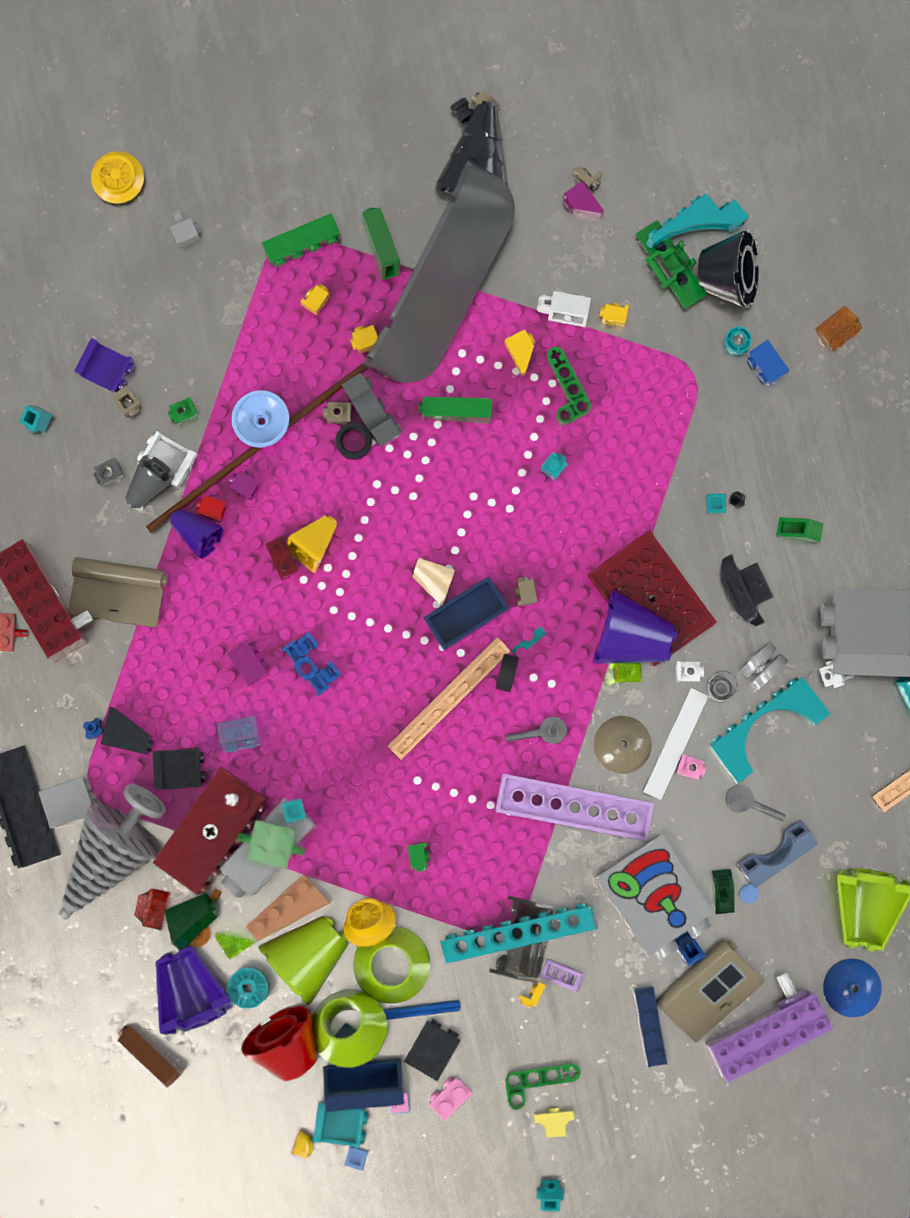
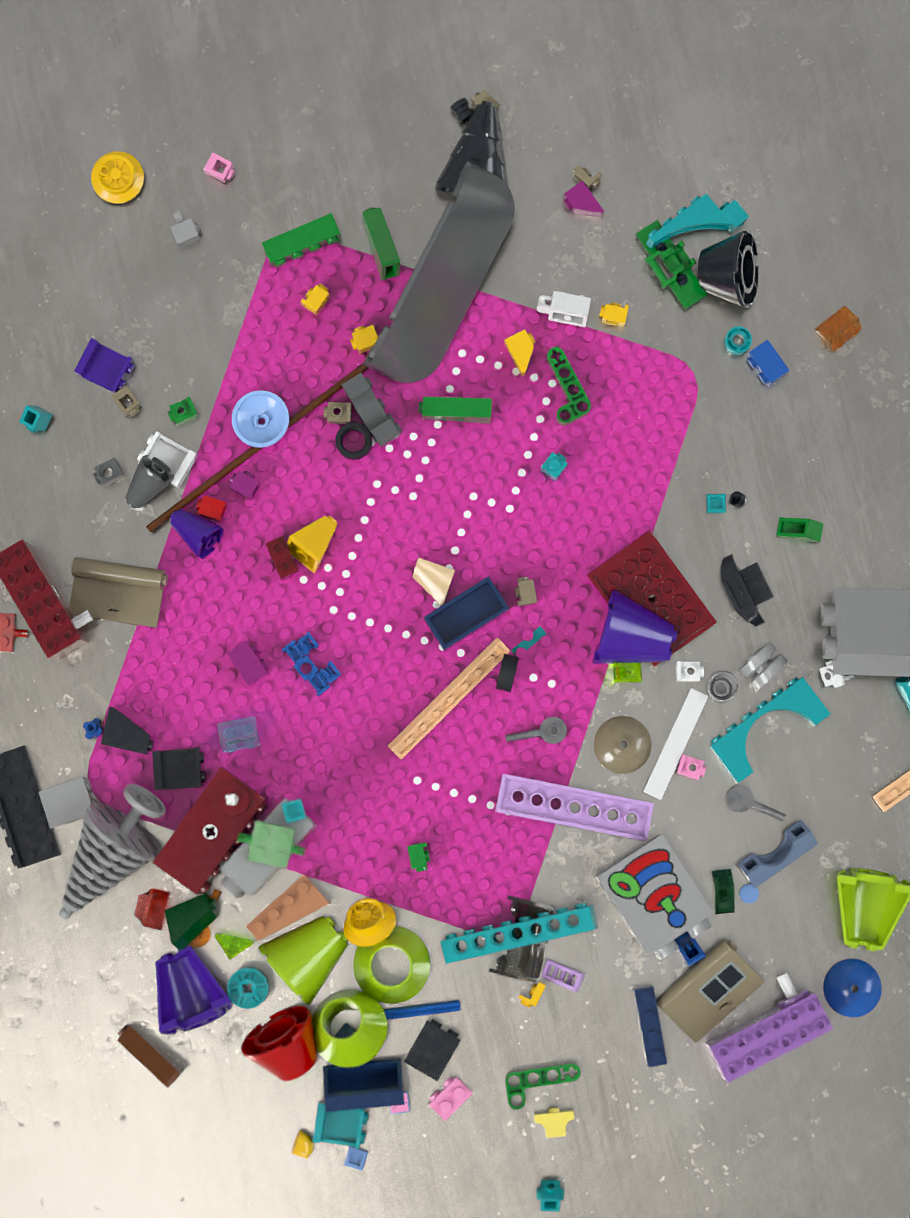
(216, 162): none -> bright pink brick

